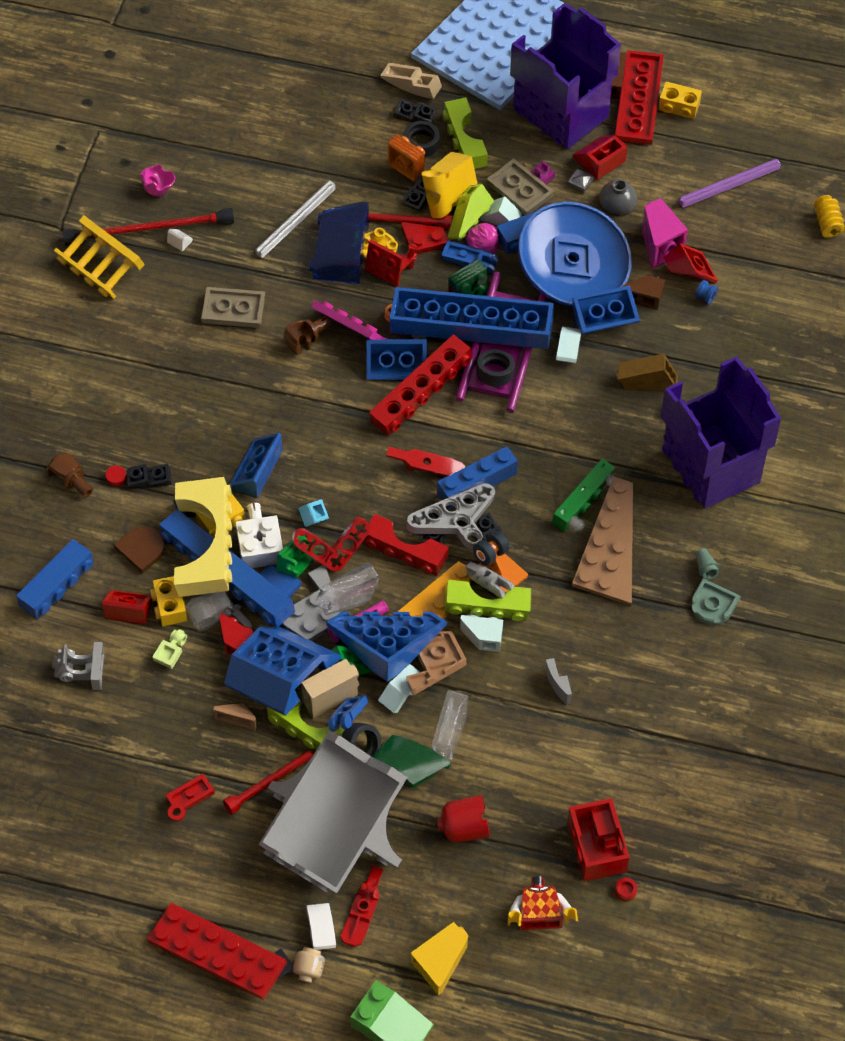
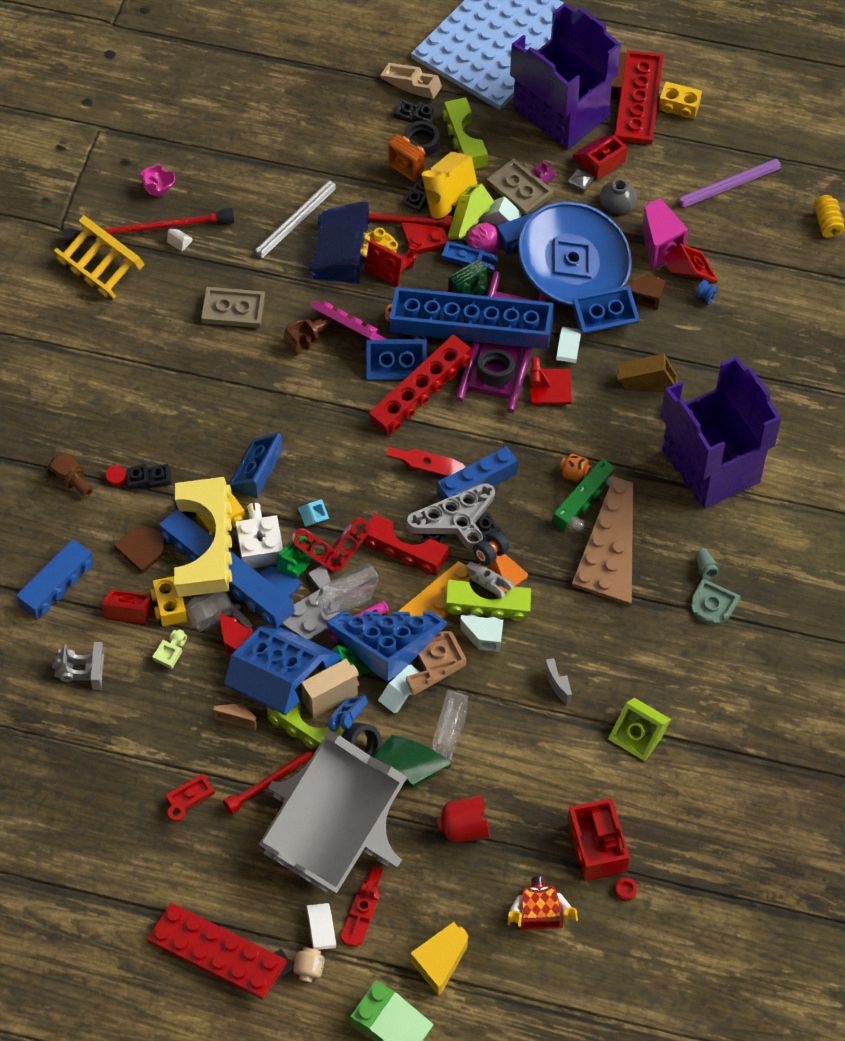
(549, 385): none -> red plate
(575, 468): none -> orange head
(639, 728): none -> lime slope

